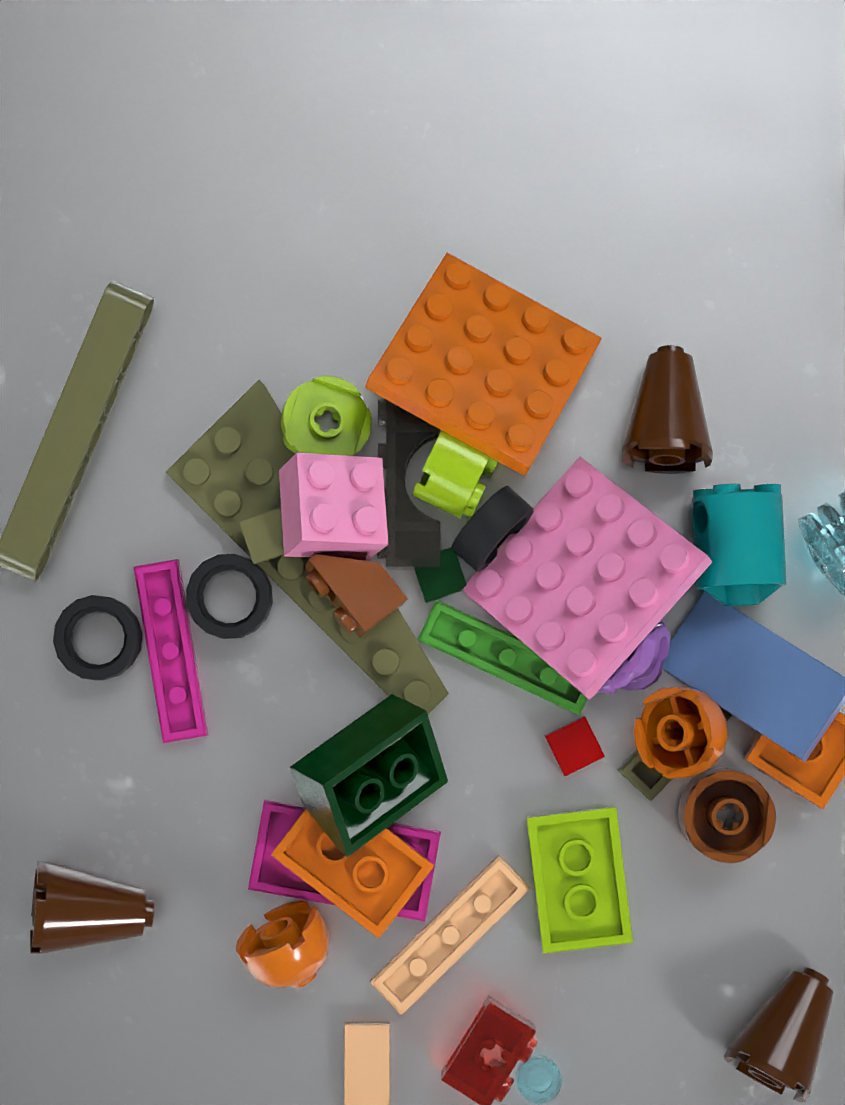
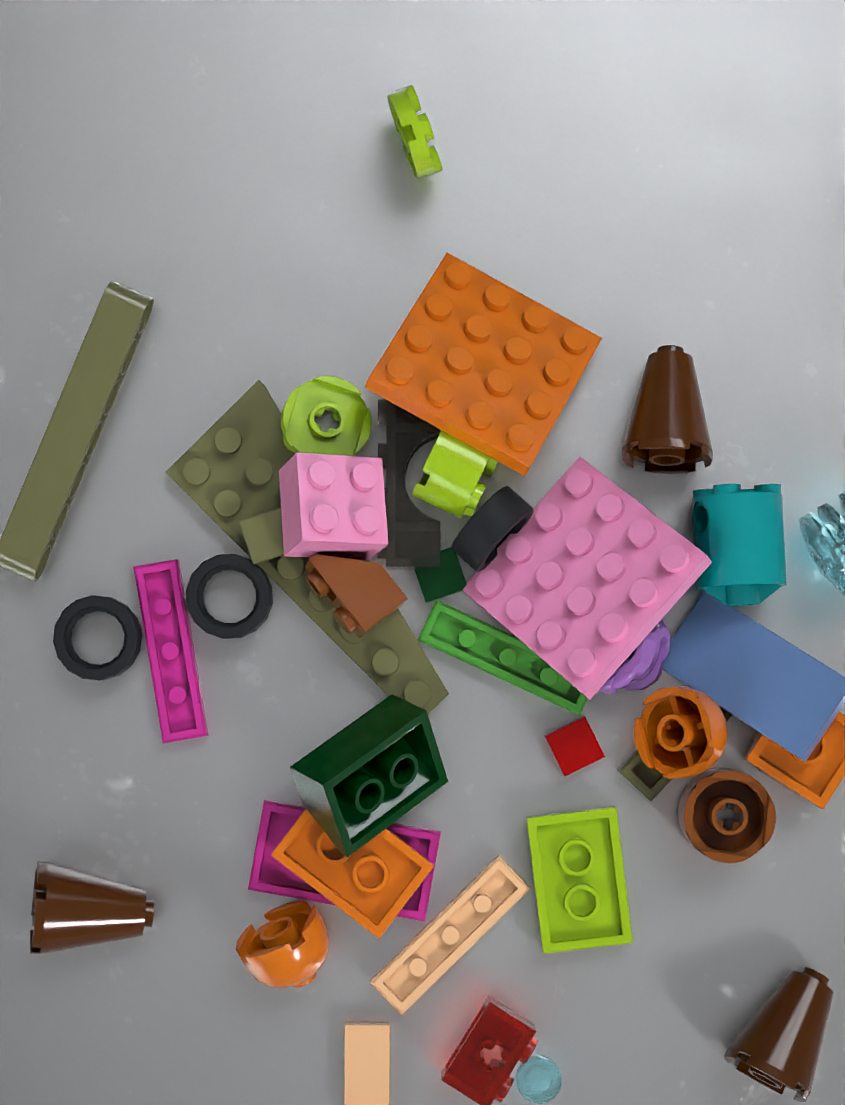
(414, 132): none -> lime plate

